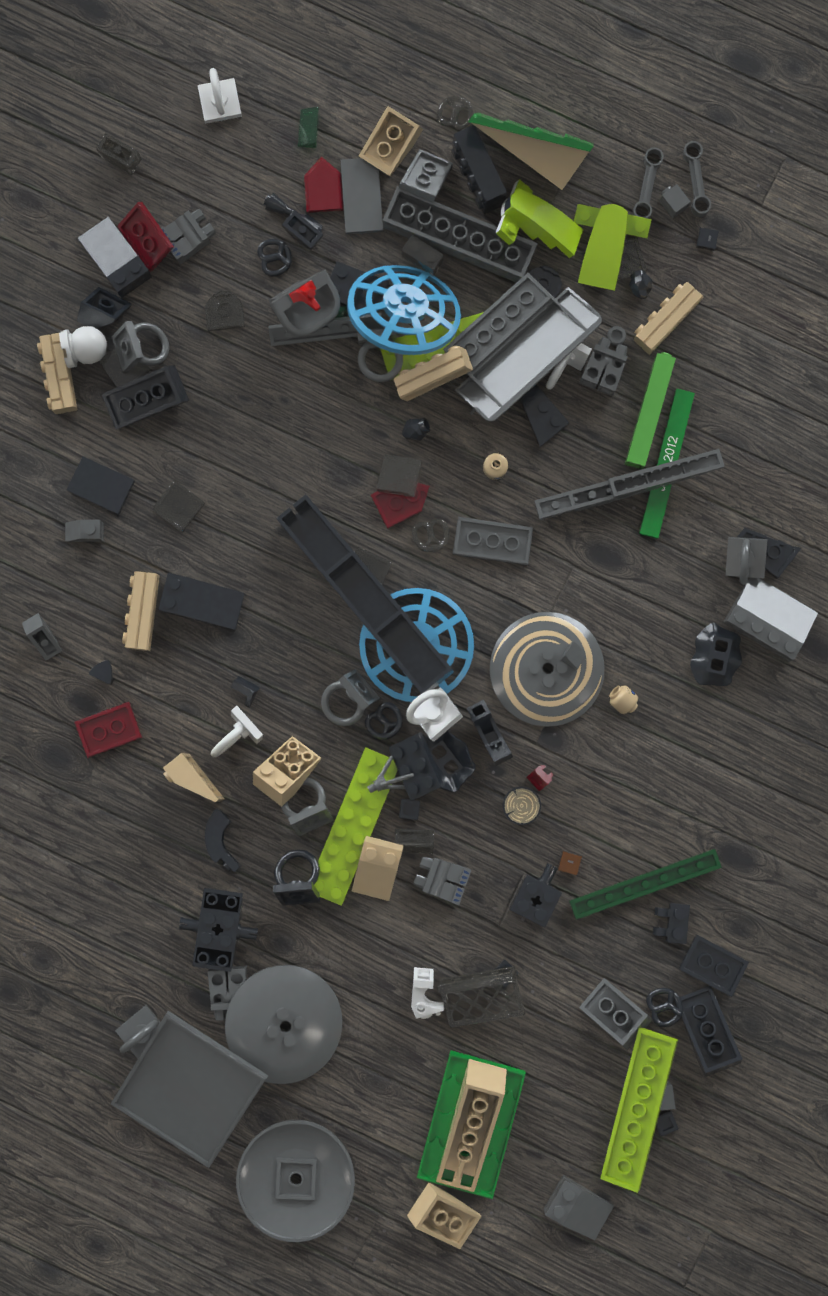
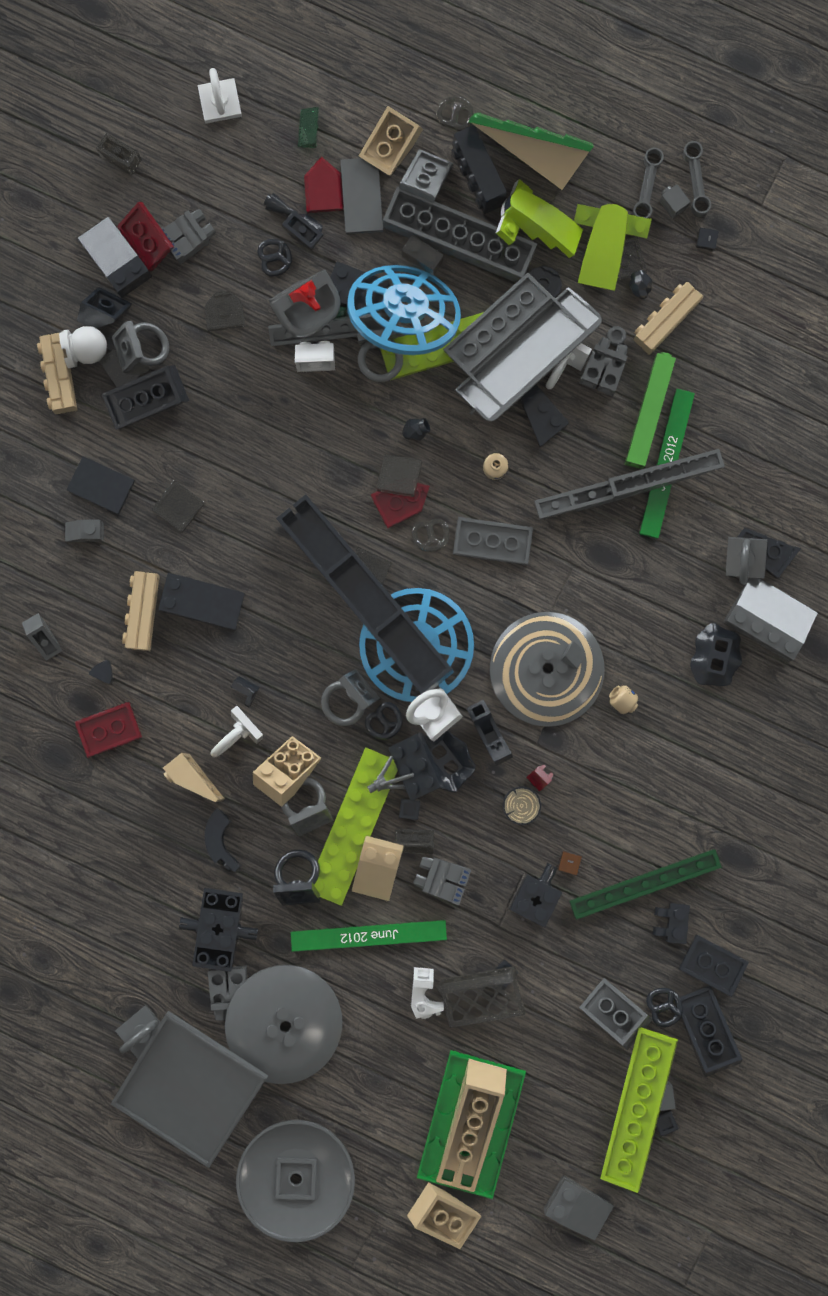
(315, 356): none -> white slope
(368, 935): none -> green tile
(433, 373): tan brick -> none

